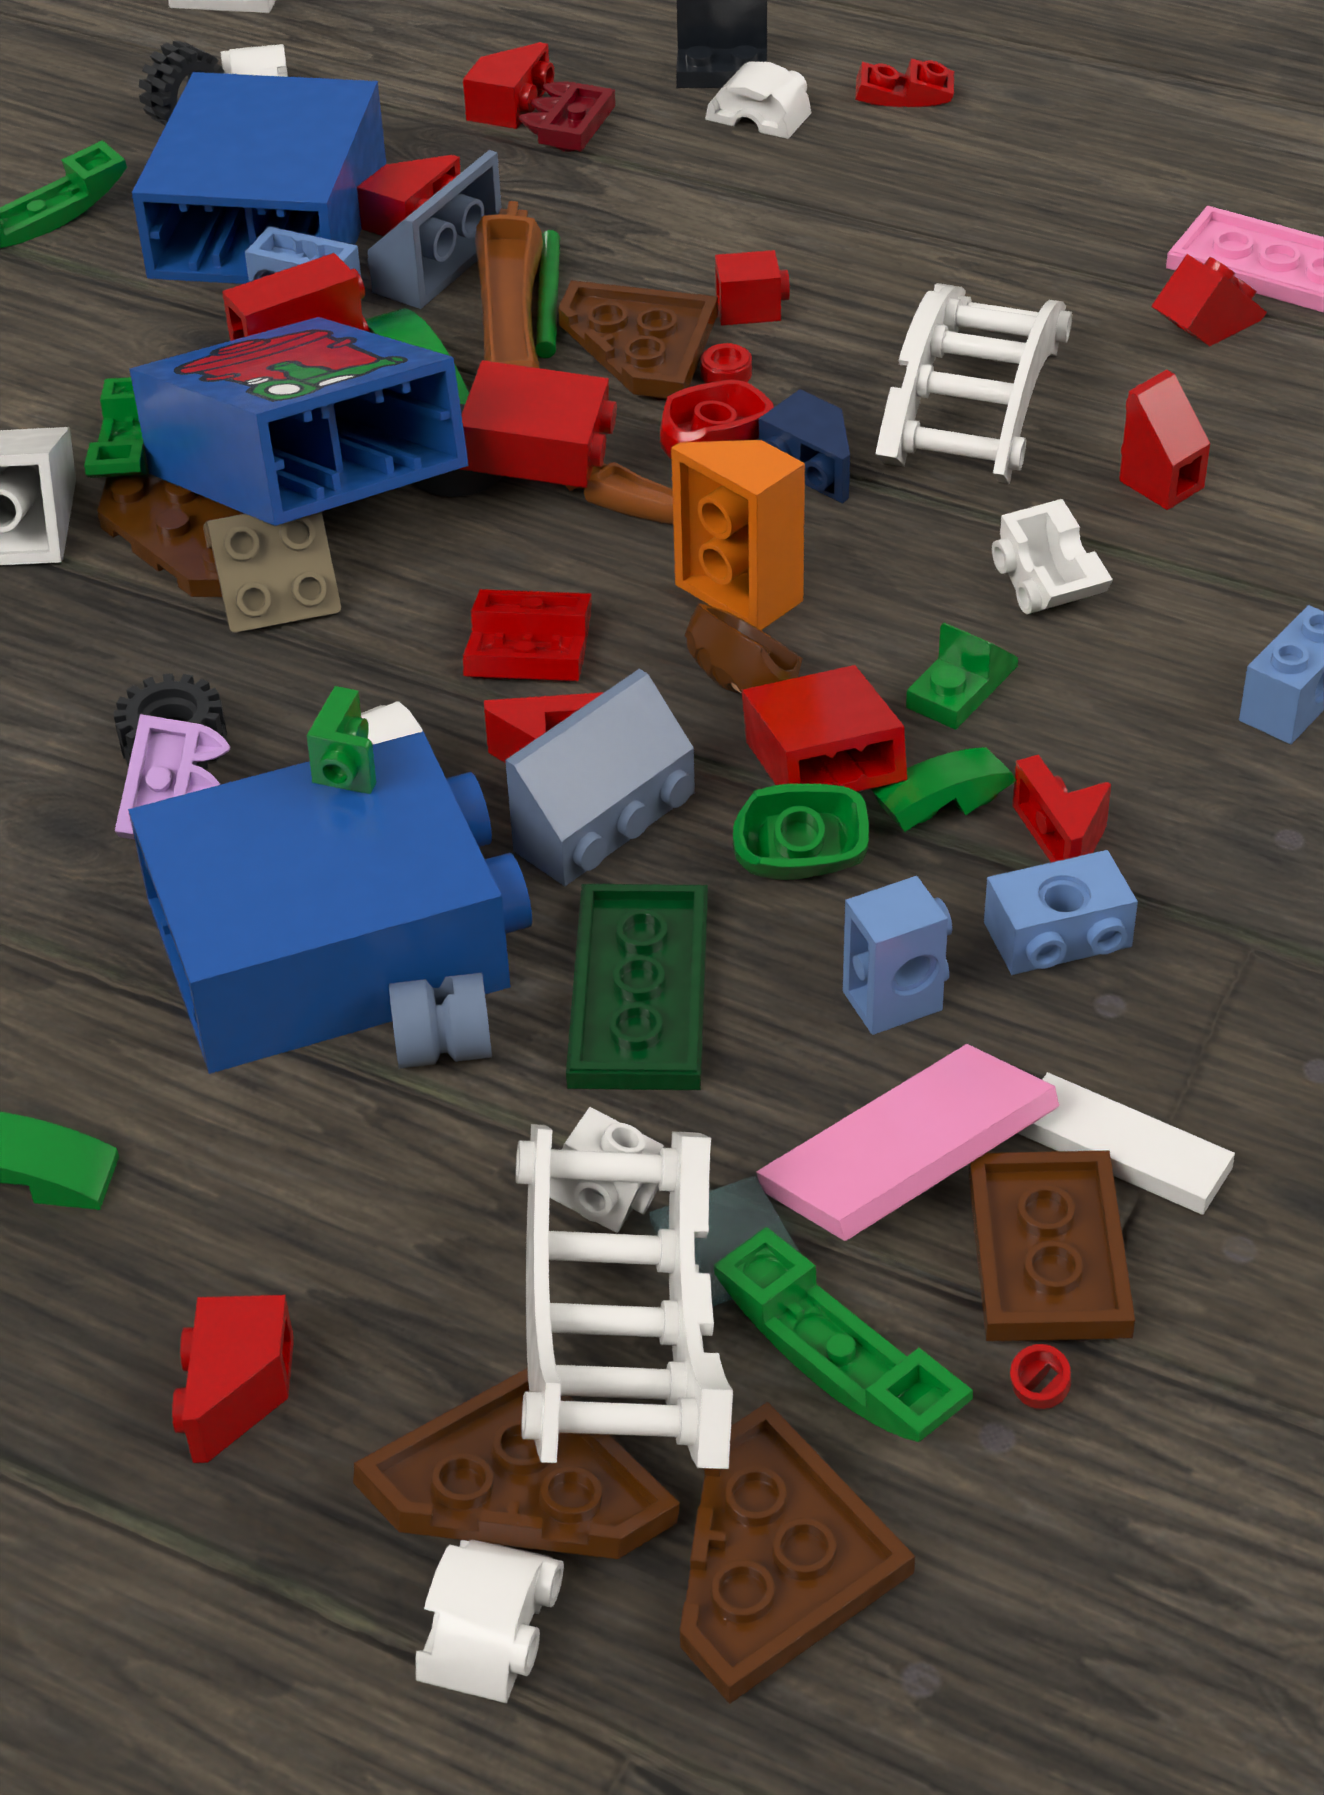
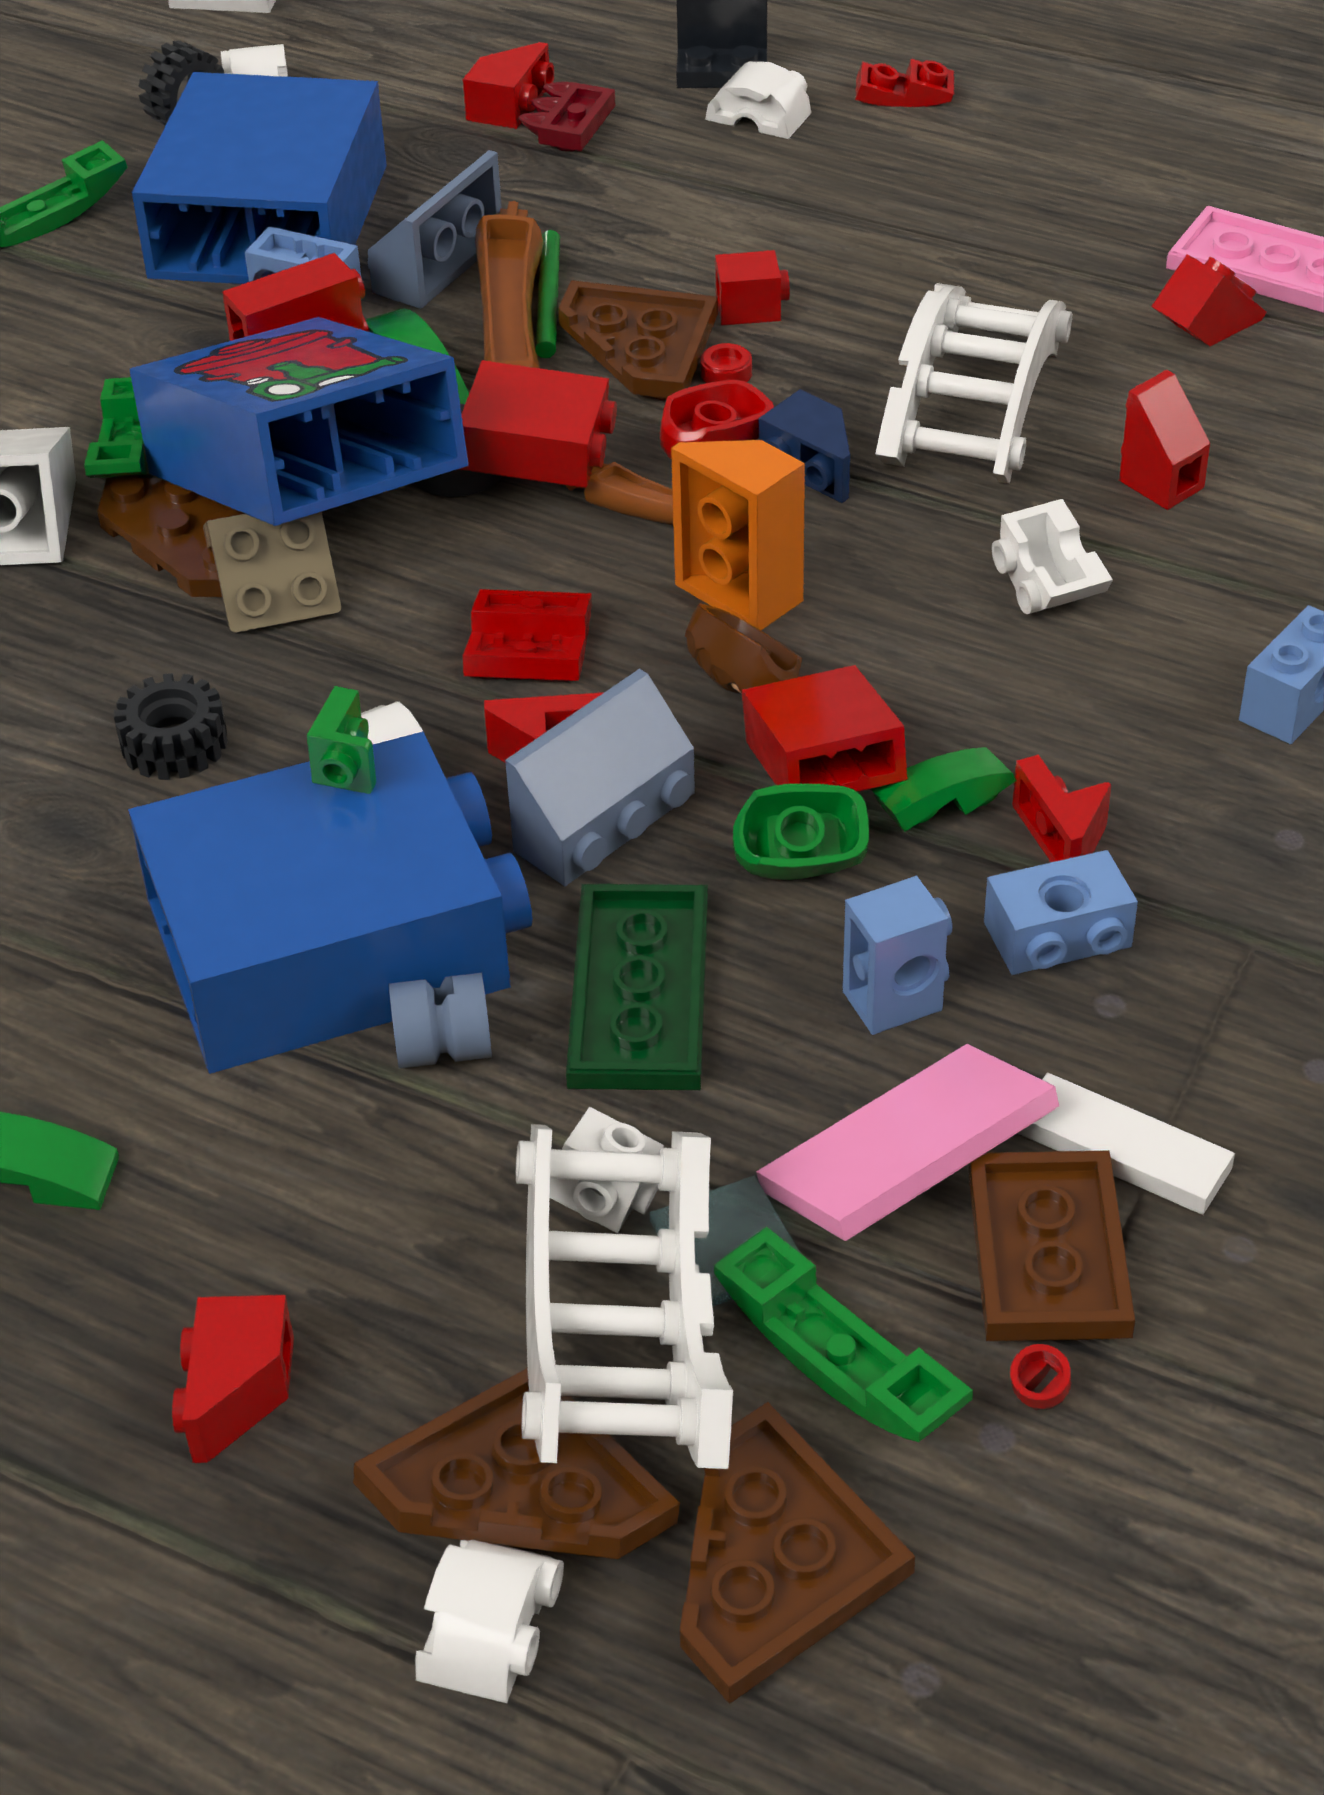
(166, 763): lavender plate -> none
(401, 189): red slope -> none
(960, 677): green slope -> none

